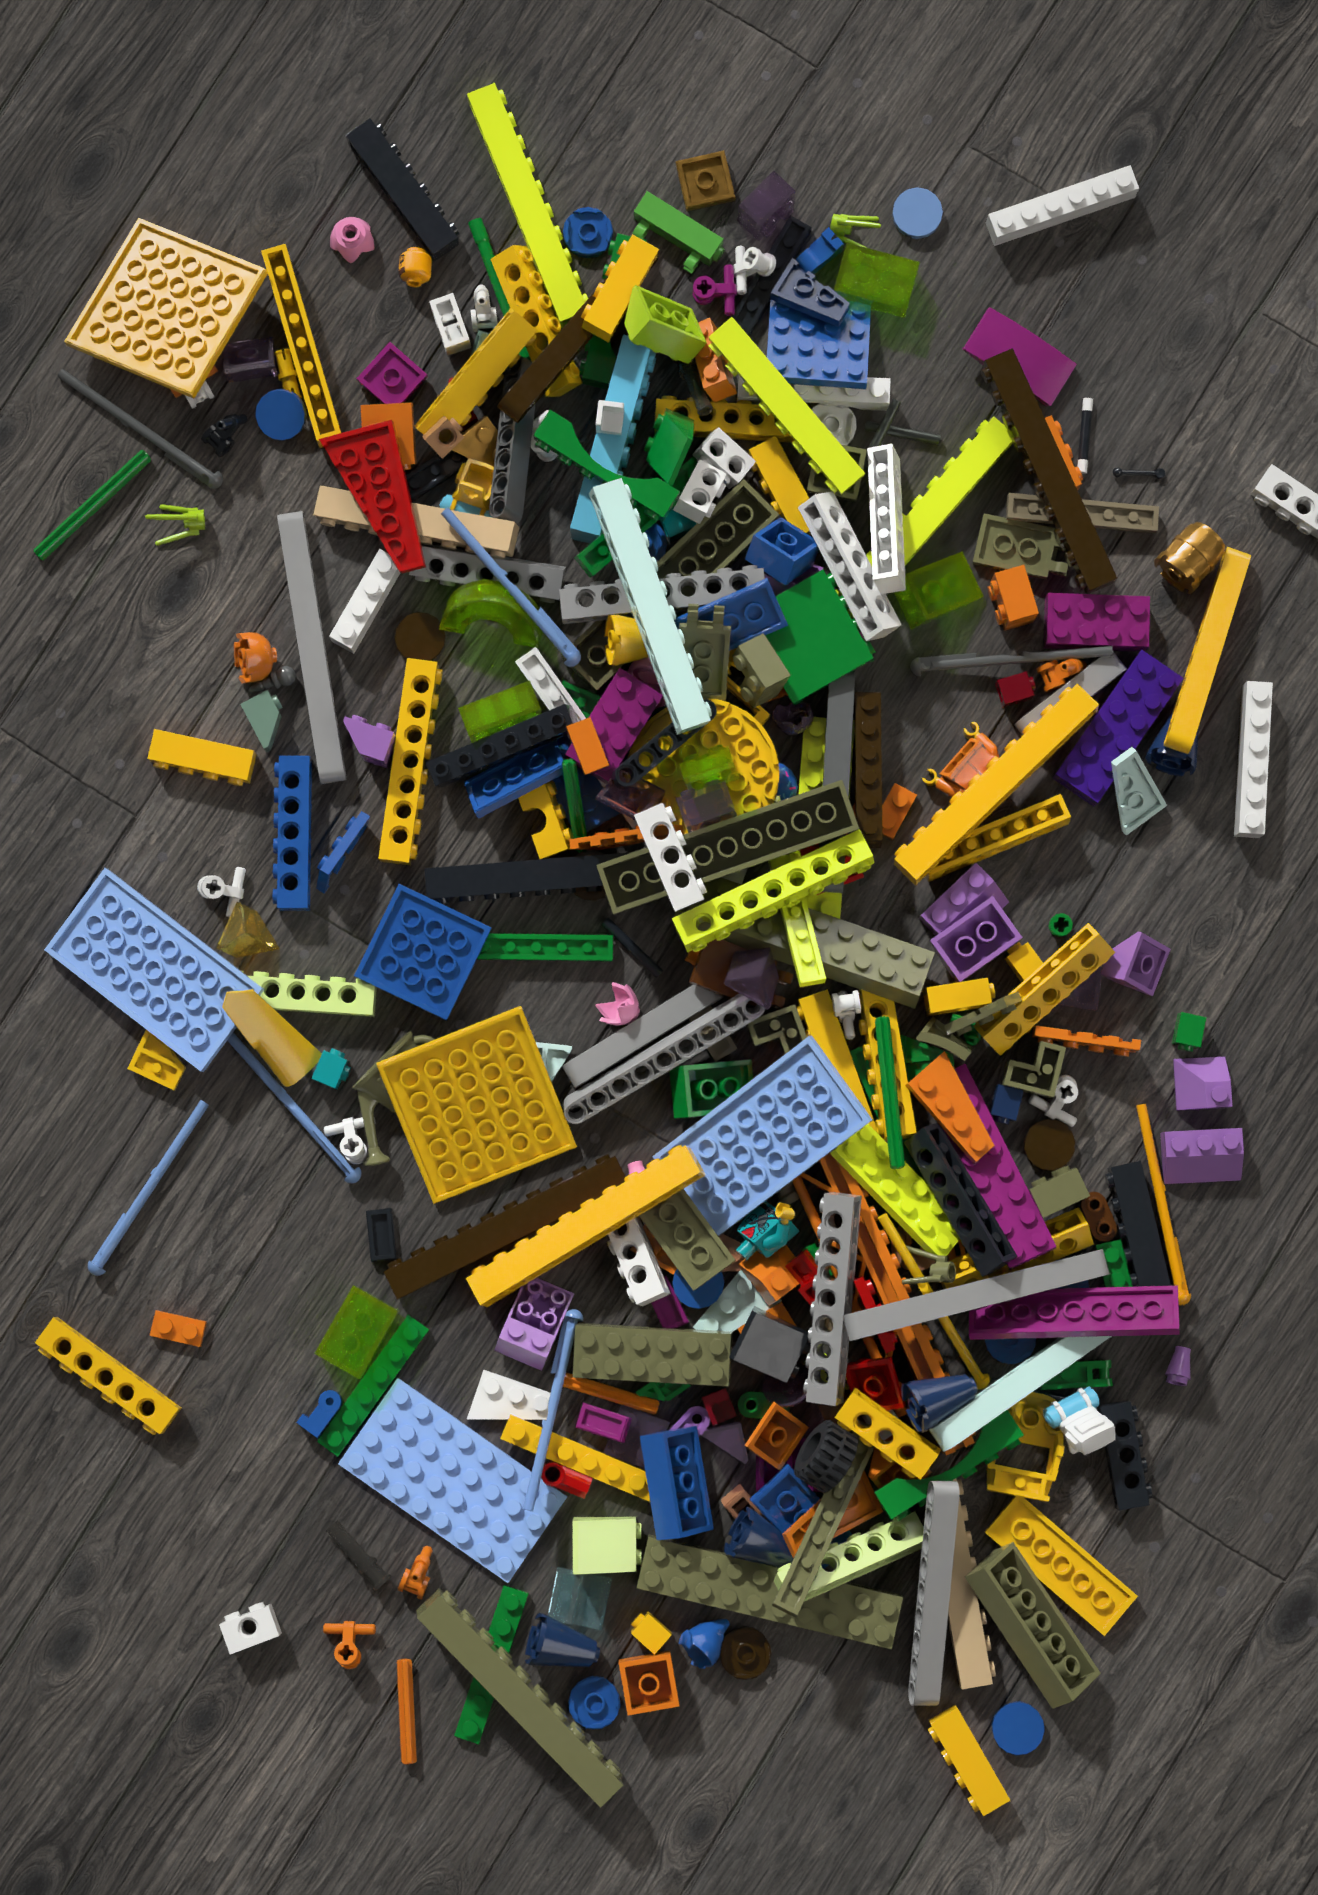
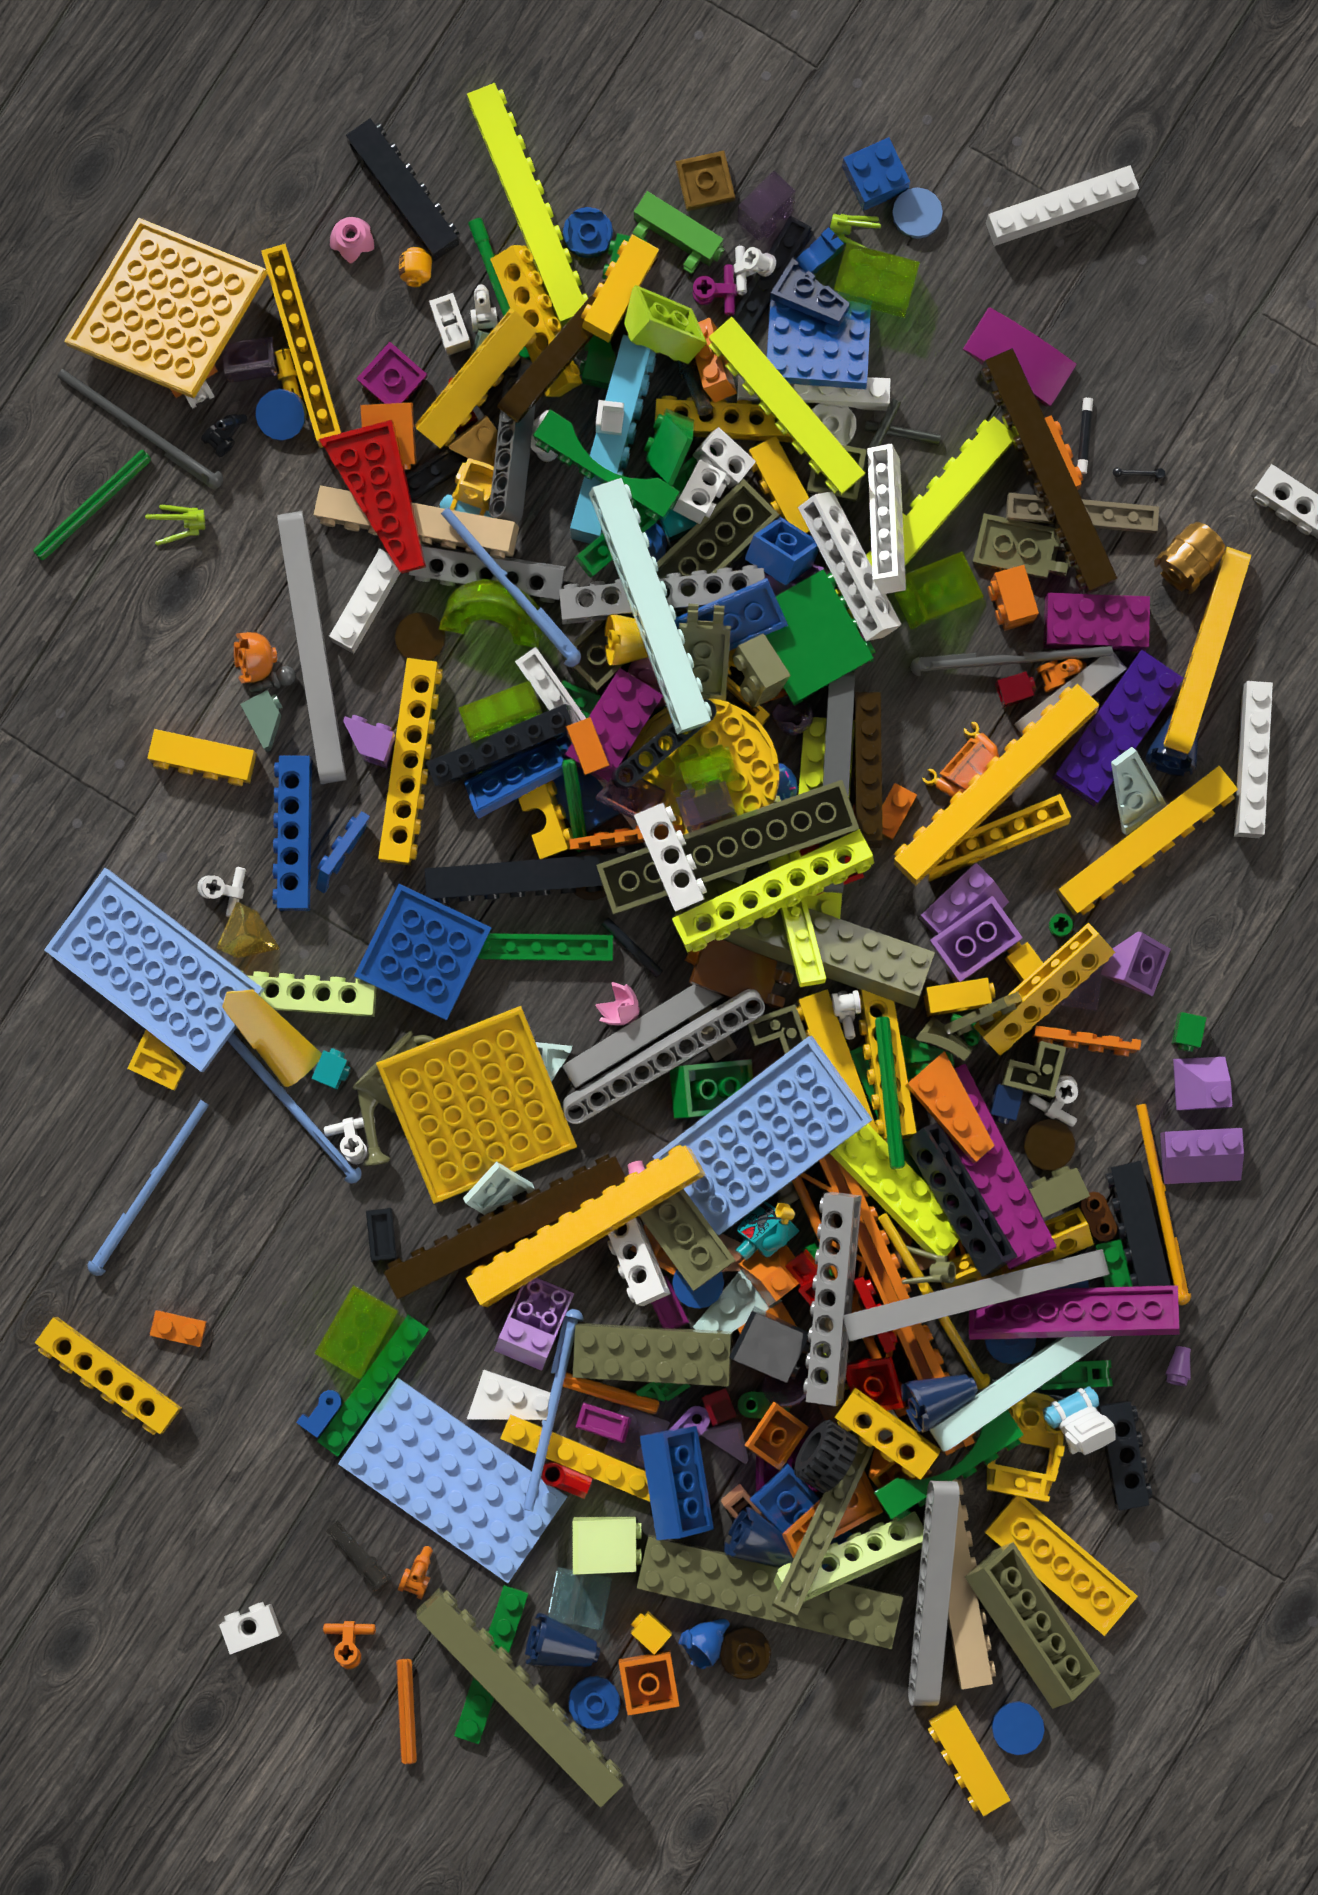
(444, 447): medium nougat brick -> none
(496, 1189): none -> light aqua wing
(753, 975): clear purple slope -> none
(875, 174): none -> blue brick
(1145, 841): none -> yellow brick

